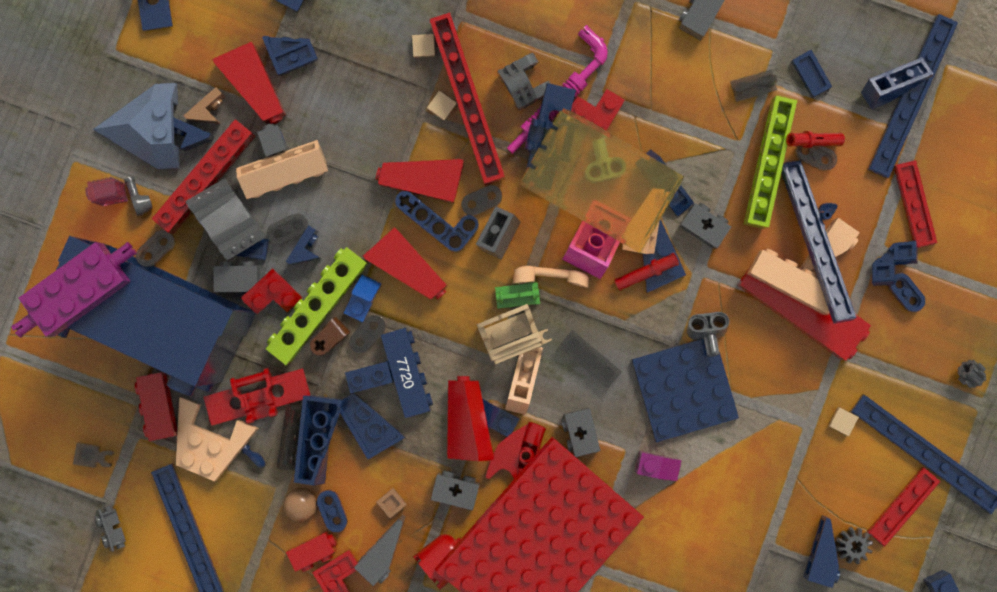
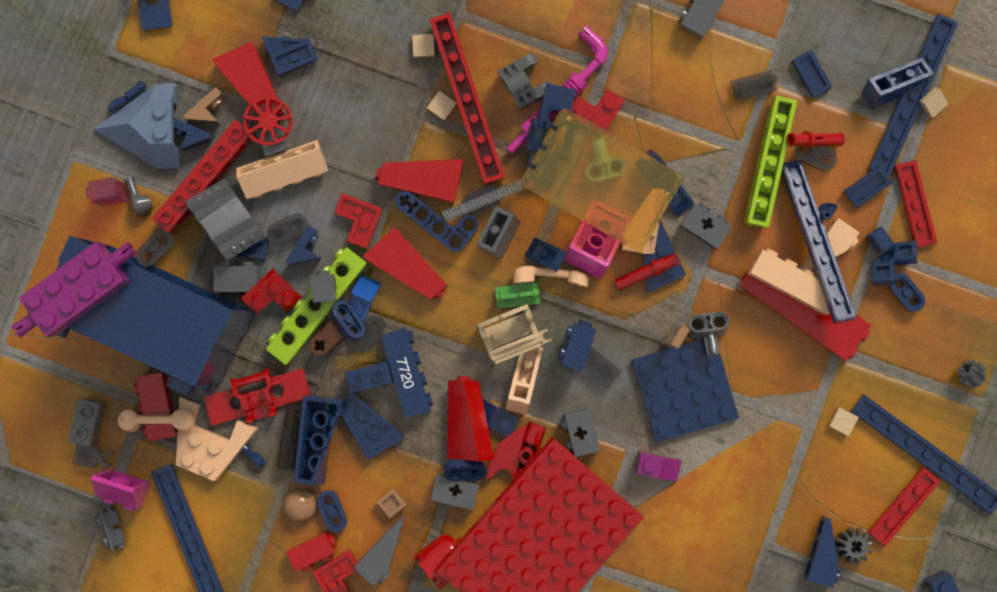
(87, 422): none -> dark grey brick
(117, 102): none -> dark blue piece
(120, 488): none -> dark pink slope
(180, 419): none -> light nougat piece
(267, 120): none -> red wheel
(323, 287): none -> dark grey brick
(348, 321): none -> dark blue plate
(357, 359): none -> clear yellow axle
(364, 217): none -> red plate
(464, 470): none -> dark blue plate
(482, 201): none -> light grey piece
(545, 254): none -> dark blue slope
(578, 345): none -> dark blue brick
(675, 336): none -> medium nougat tile
(867, 186): none -> dark blue tile
(879, 240): none -> dark blue beam
(934, 102): none -> tan tile

